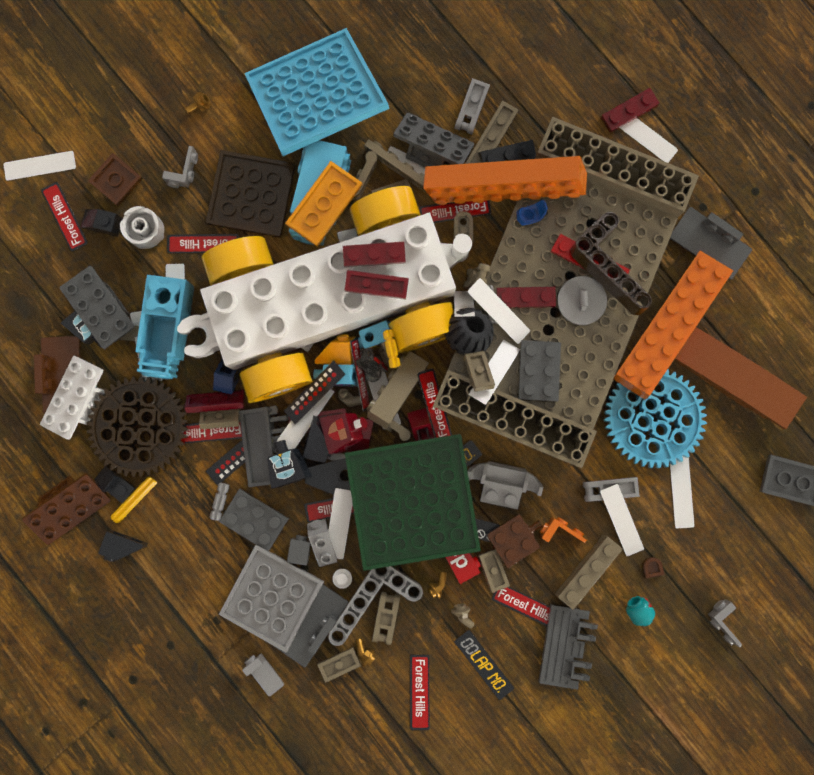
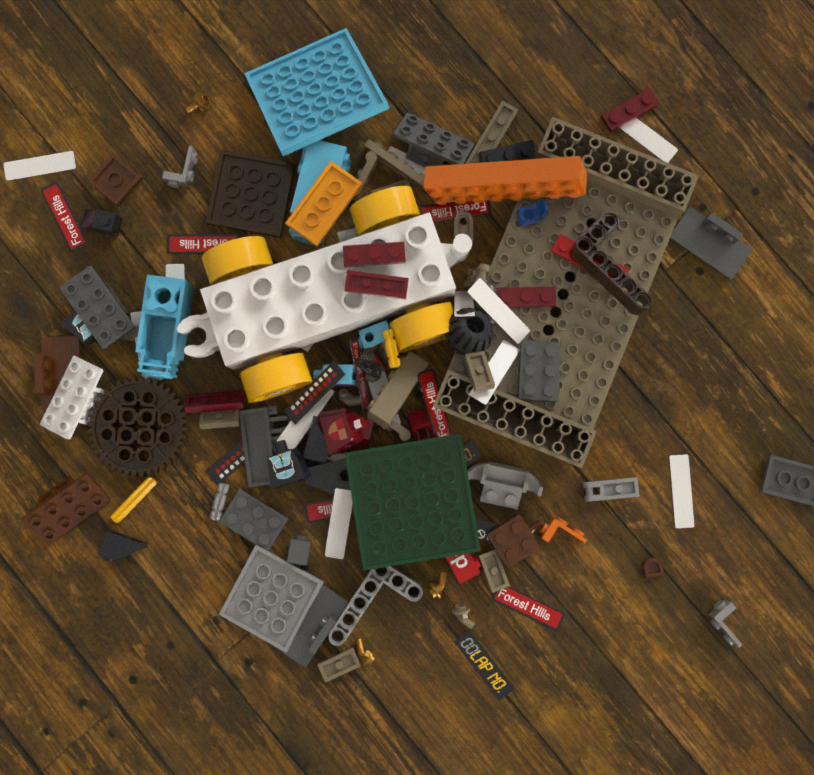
(114, 484): black slope -> none
(132, 227): white brick -> none
(201, 435): red sticker -> none
(225, 378): dark blue slope -> none
(263, 673): light grey bracket -> none
(321, 543): light grey bracket -> none
(337, 350): light orange slope -> none
(342, 578): white plate -> none
(386, 618): dark tan plate -> none
(419, 692): red sticker -> none
(472, 105): light grey plate -> none
(562, 647): dark grey hinge -> none
(582, 300): light grey shield -> none
(588, 571): dark tan brick -> none
(622, 520): white sticker -> none
(640, 611): teal head -> none
(667, 448): medium azure gear -> none
(673, 325): orange brick -> none
(740, 378): dark orange slope -> none

